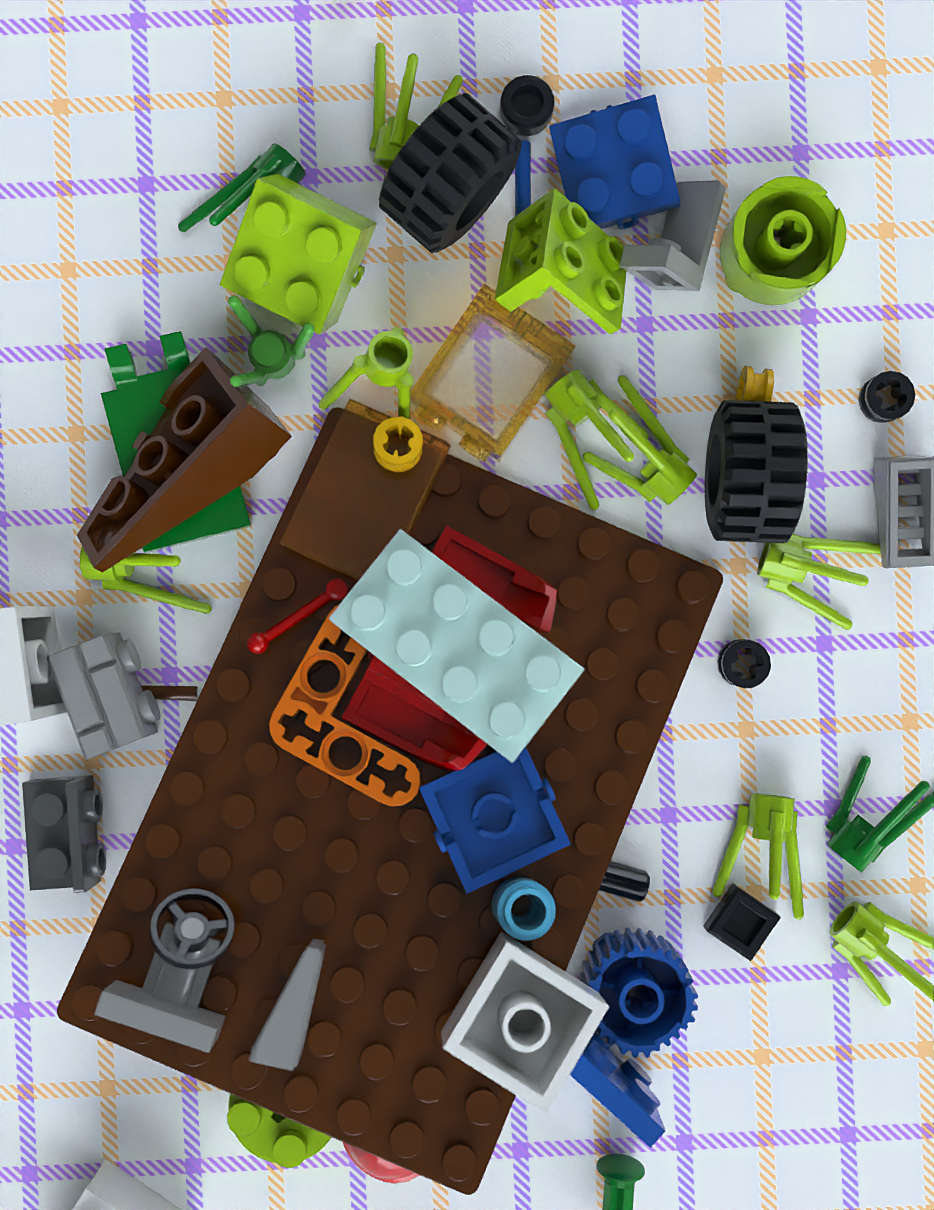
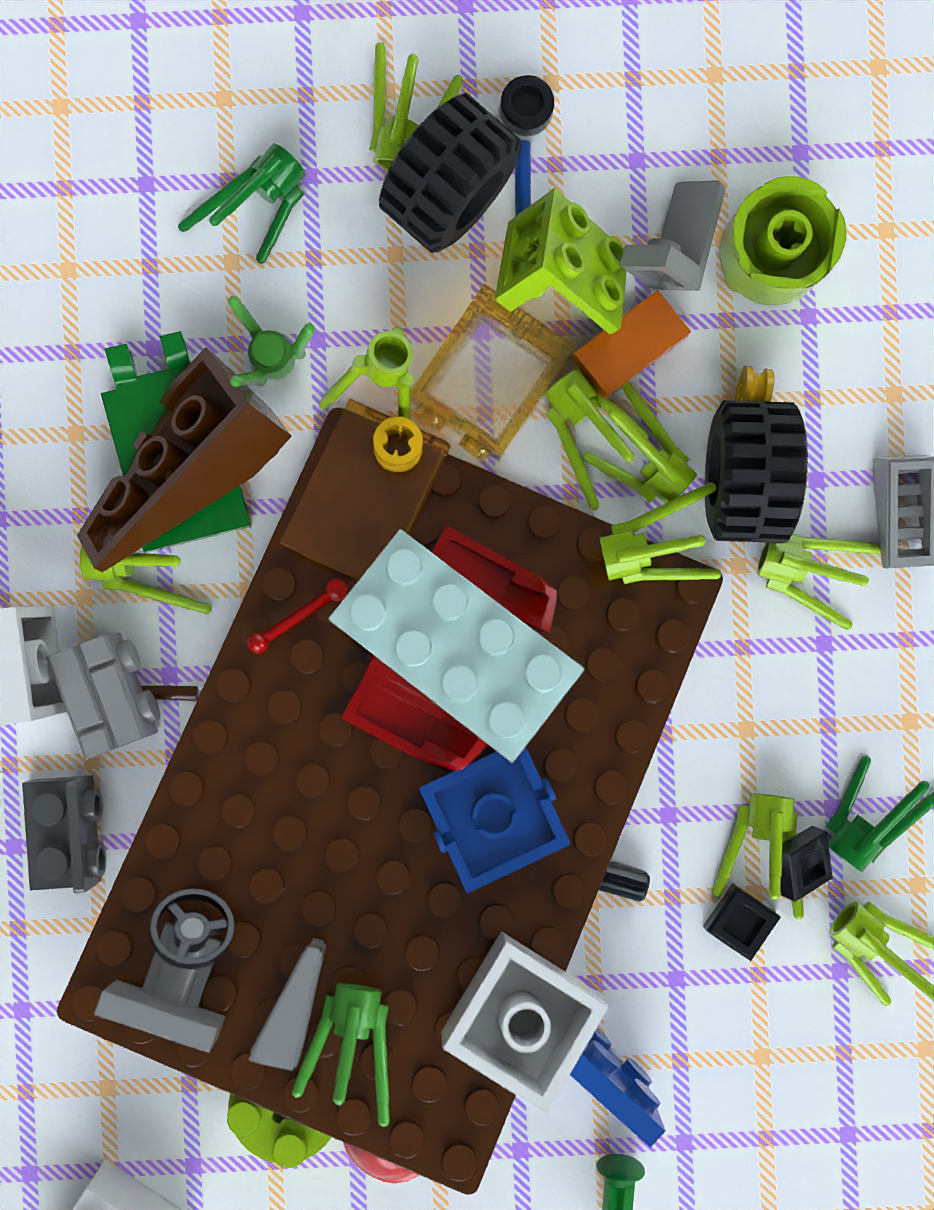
(297, 253): lime brick -> none
(321, 708): orange beam -> none
(355, 1012): none -> bright green plant
(537, 918): medium azure brick -> none
(617, 163): blue plate -> none
(628, 553): none -> lime plant
(644, 337): none -> orange tile
(657, 1010): blue brick -> none
(758, 671): black bush -> none
(805, 863): none -> black tile
(902, 390): black bush -> none

